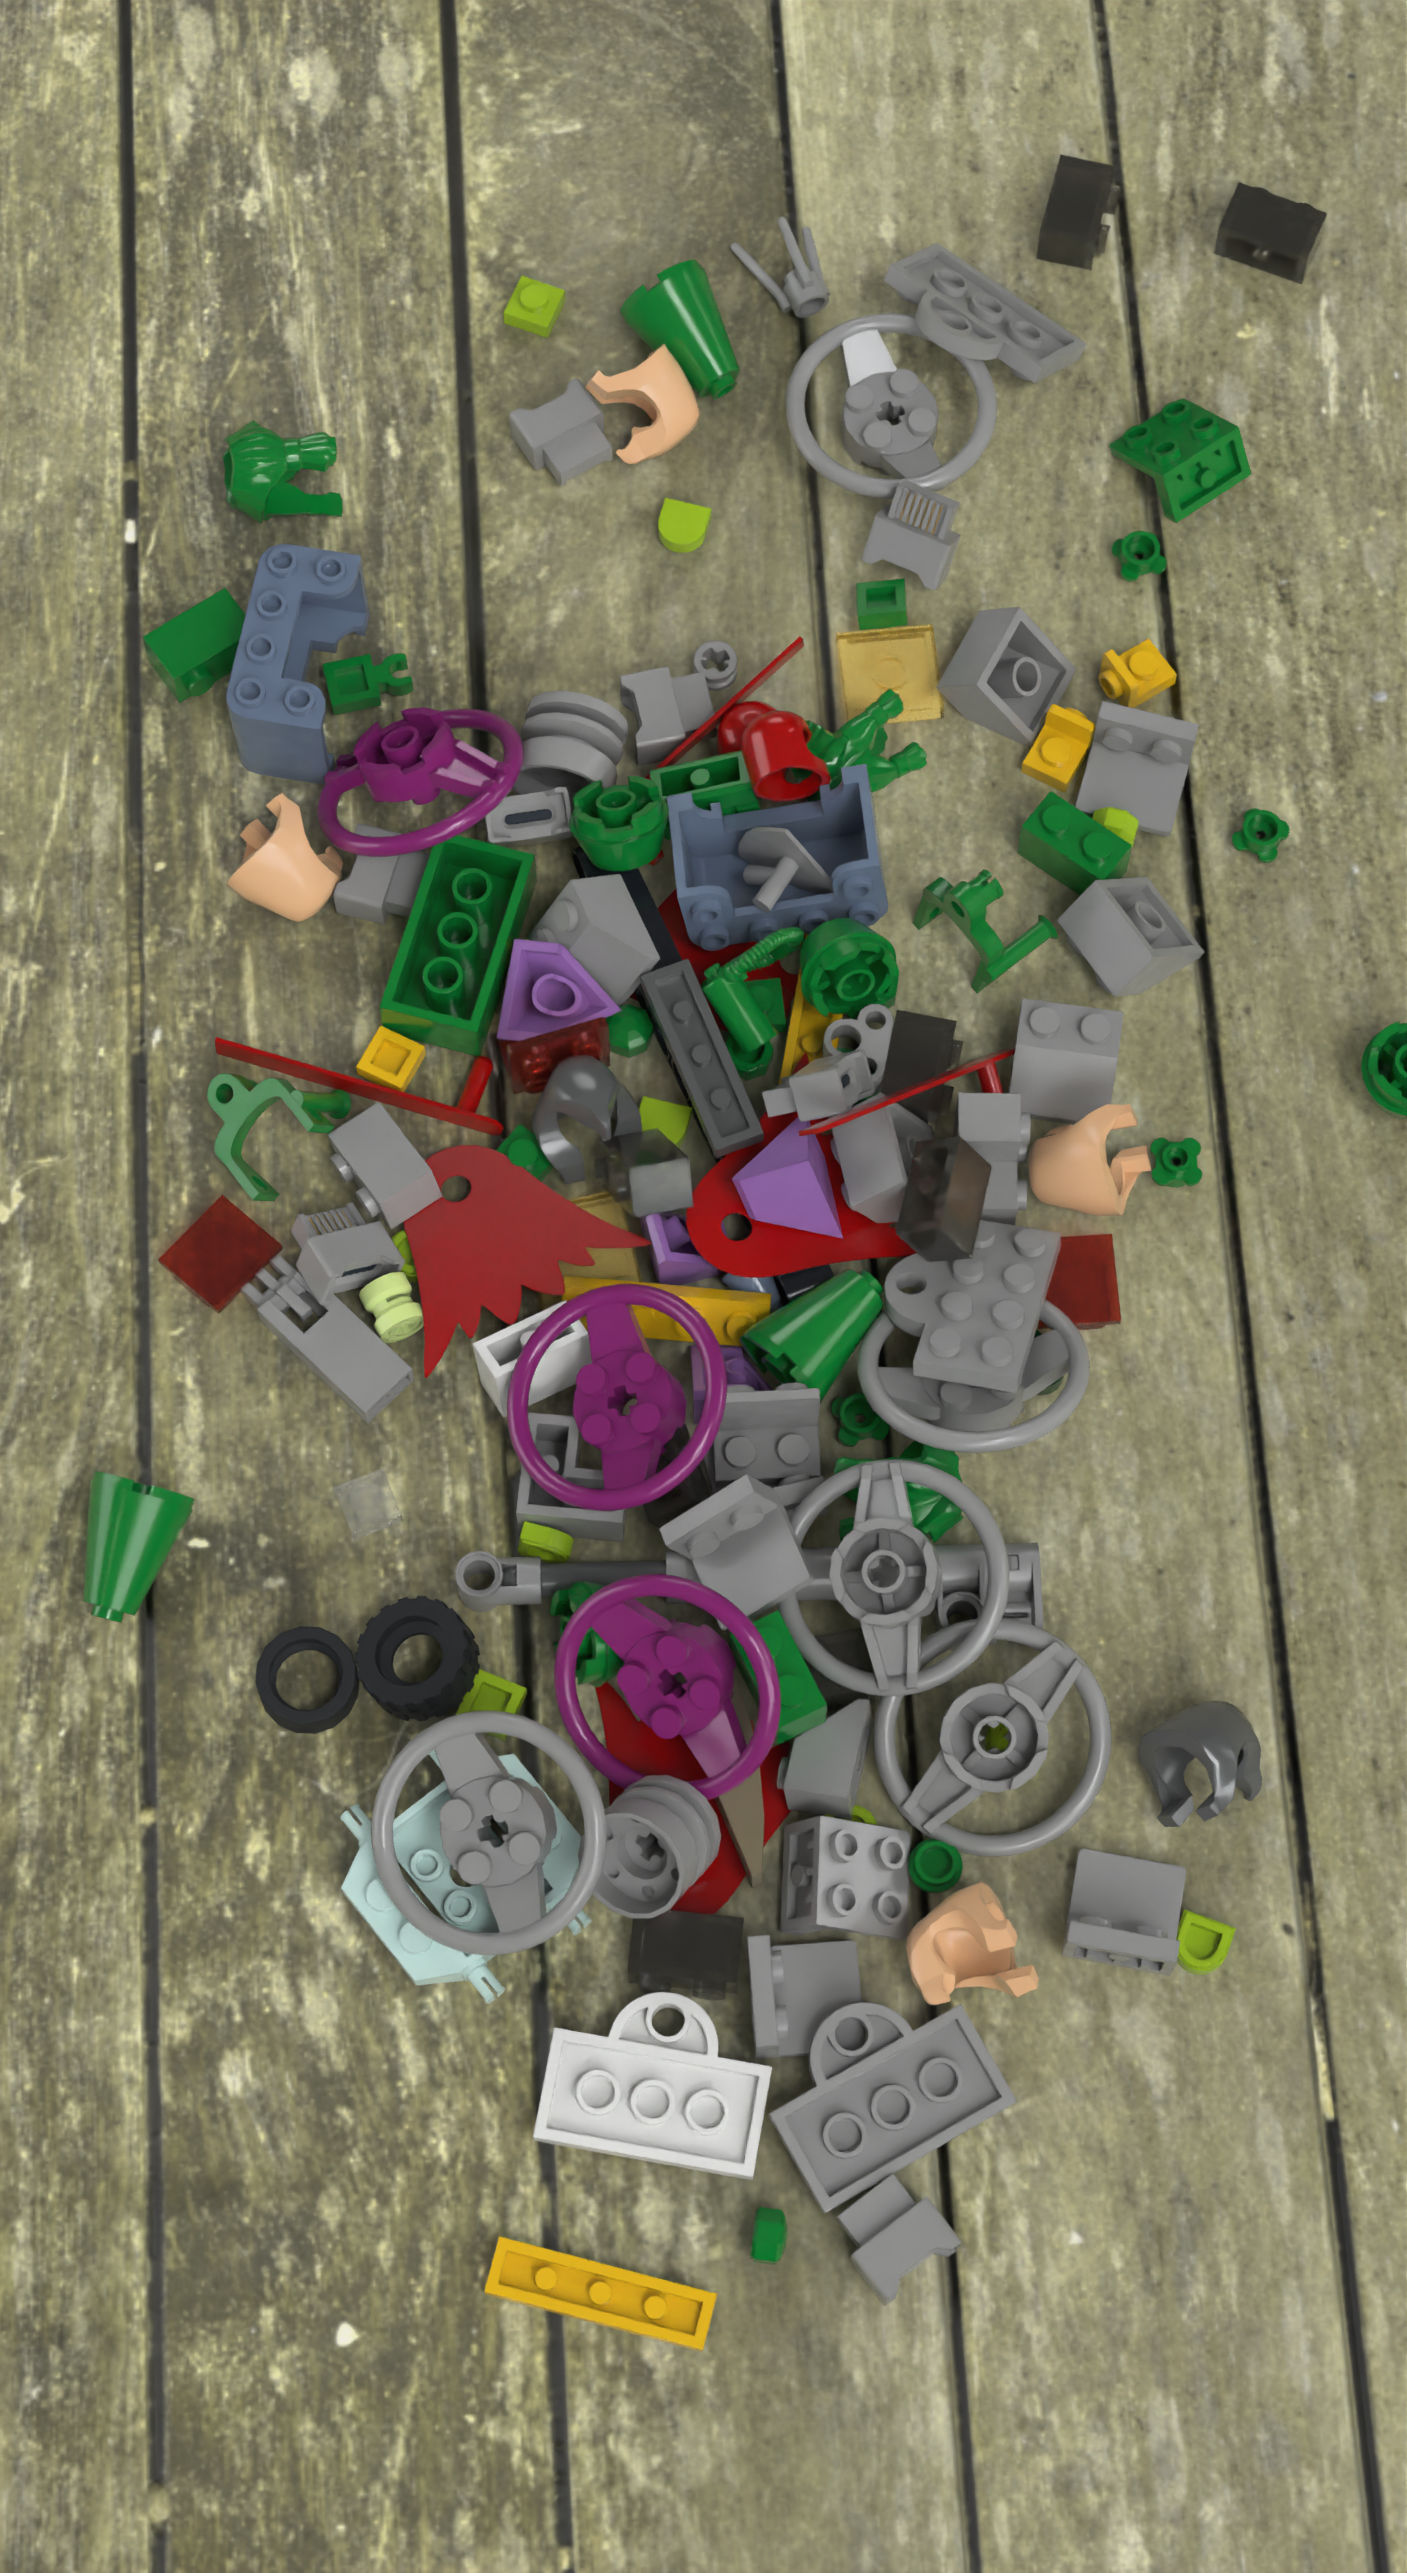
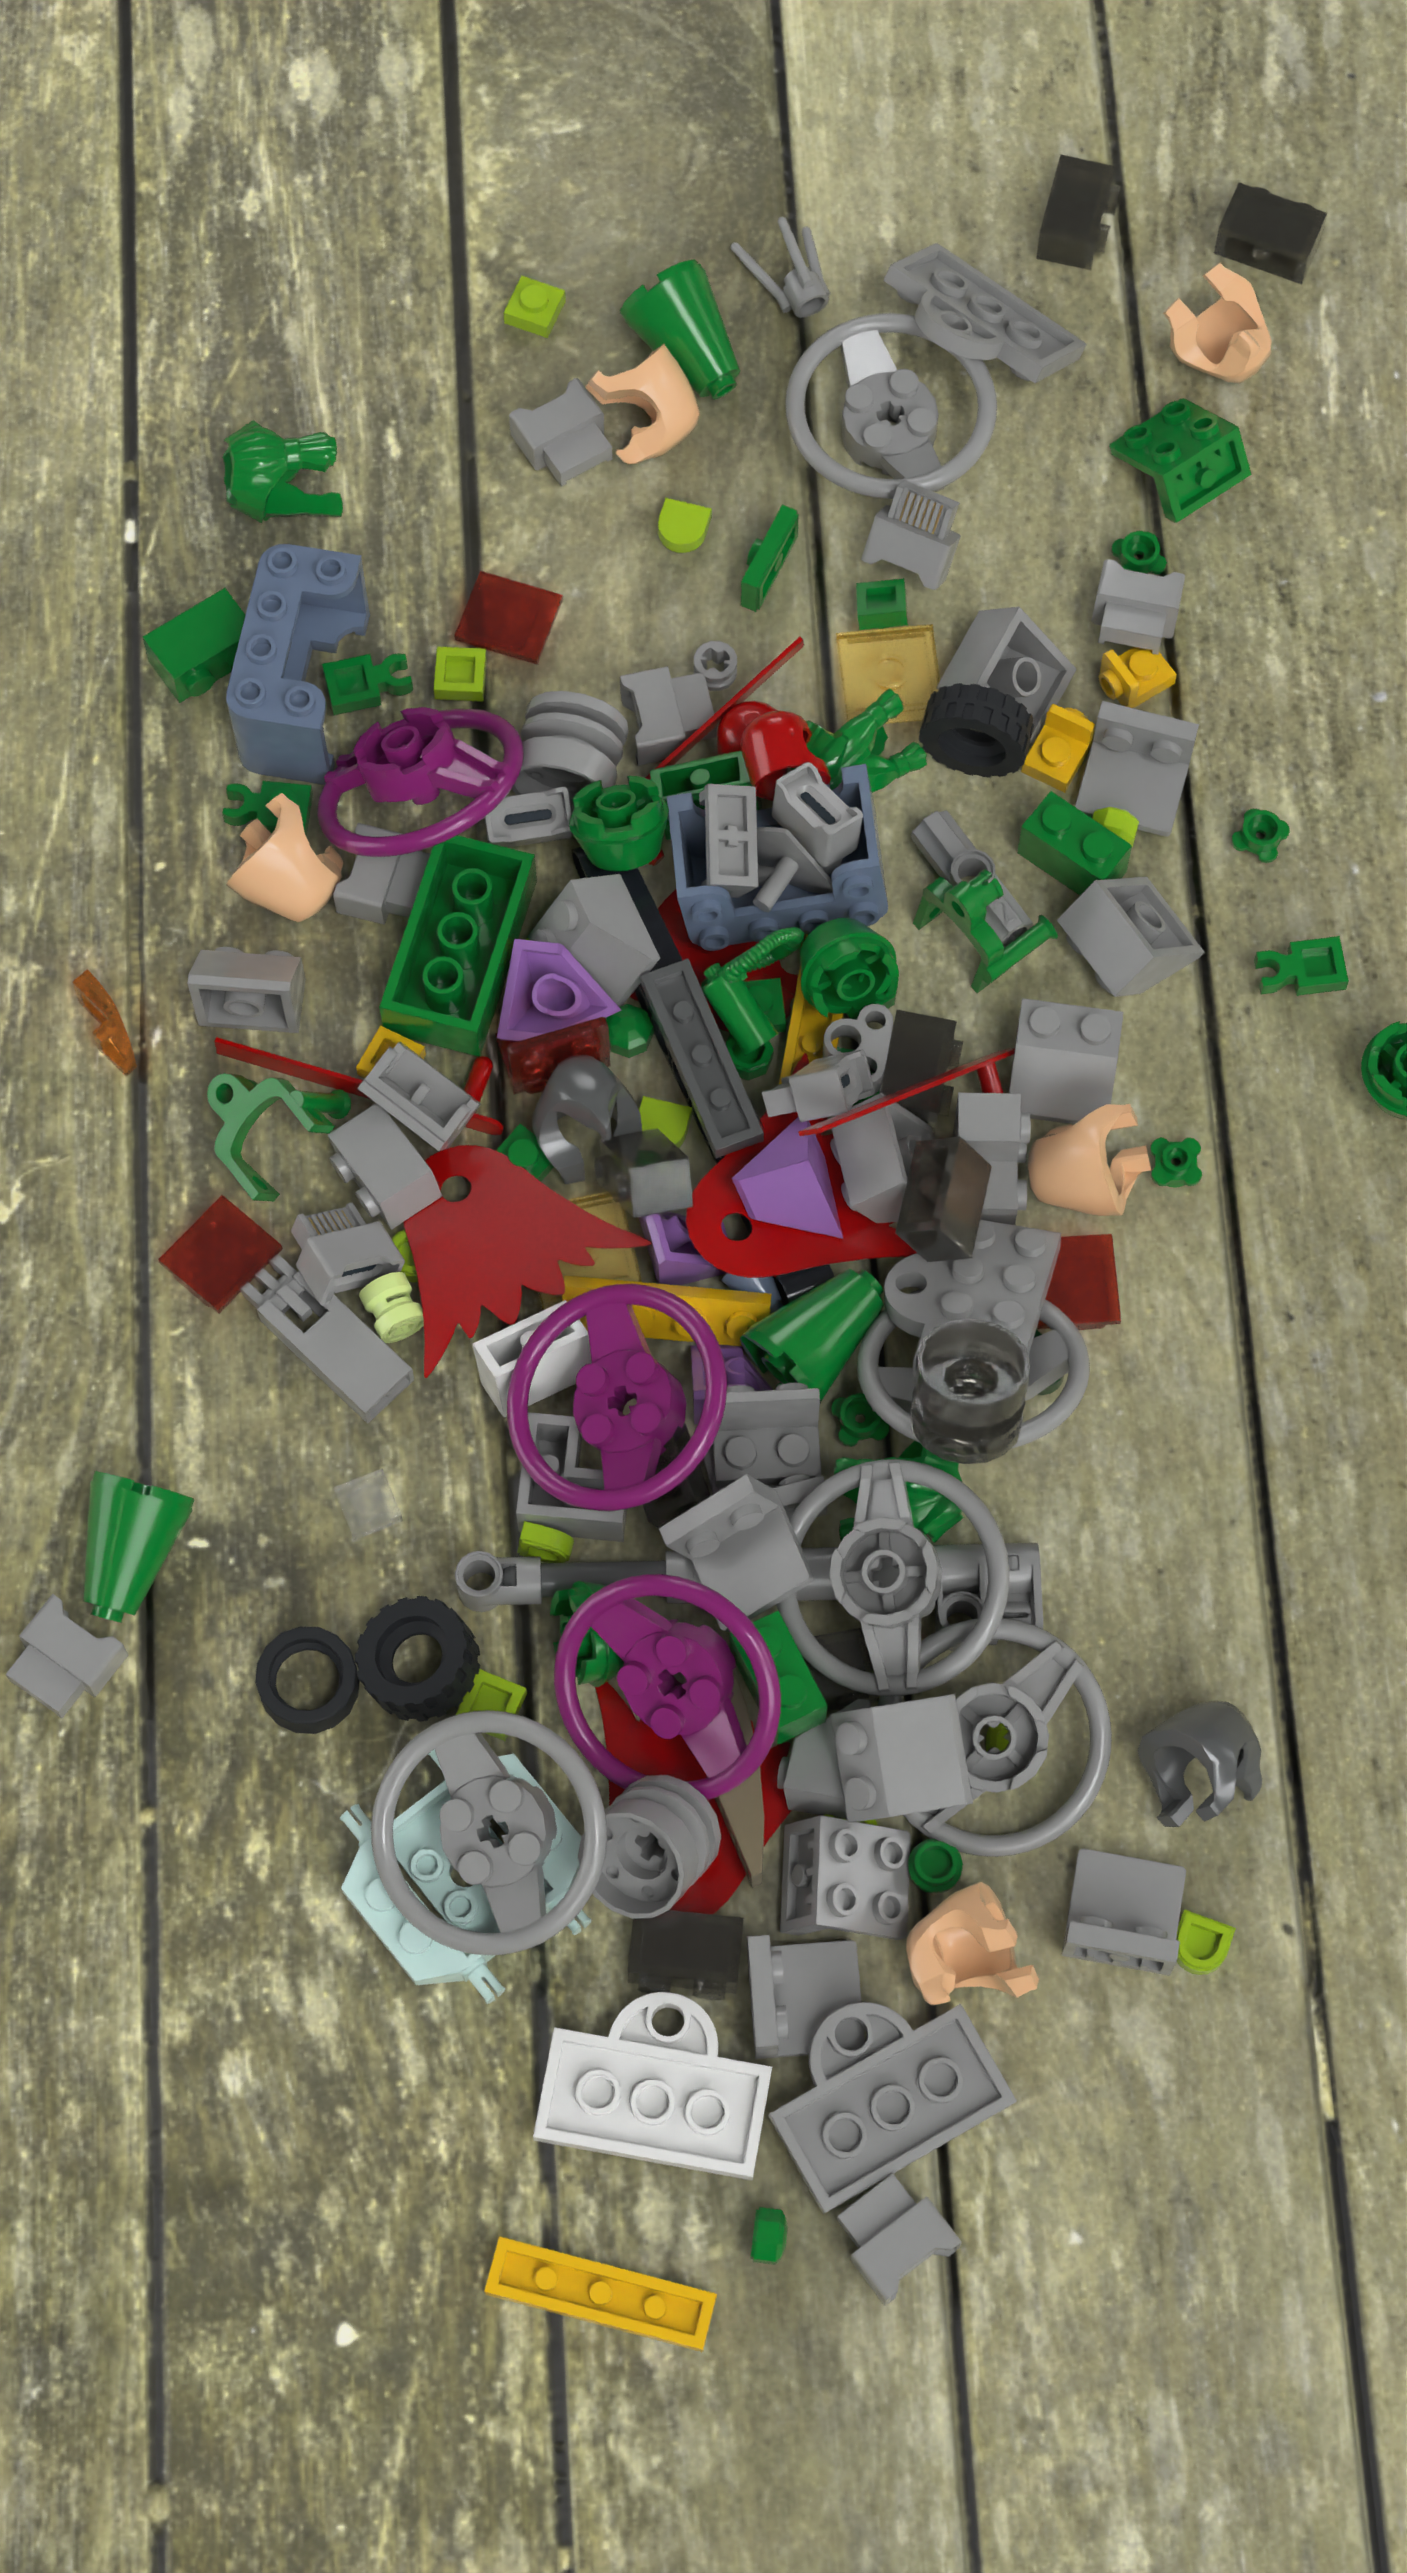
(63, 1659): none -> light grey piece
(111, 1035): none -> clear orange slope
(247, 990): none -> light grey slope
(254, 803): none -> green plate
(419, 1096): none -> light grey hinge
(460, 674): none -> lime plate
(508, 617): none -> clear red piece
(731, 837): none -> light grey hinge
(768, 557): none -> green plate
(816, 816): none -> light grey piece
(901, 1758): none -> light grey slope
(956, 857): none -> light grey piece
(961, 707): none -> black tyre
(969, 1391): none -> clear smoke wheel
(1136, 606): none -> light grey piece
(1228, 336): none -> light nougat piece
(1310, 965): none -> green plate

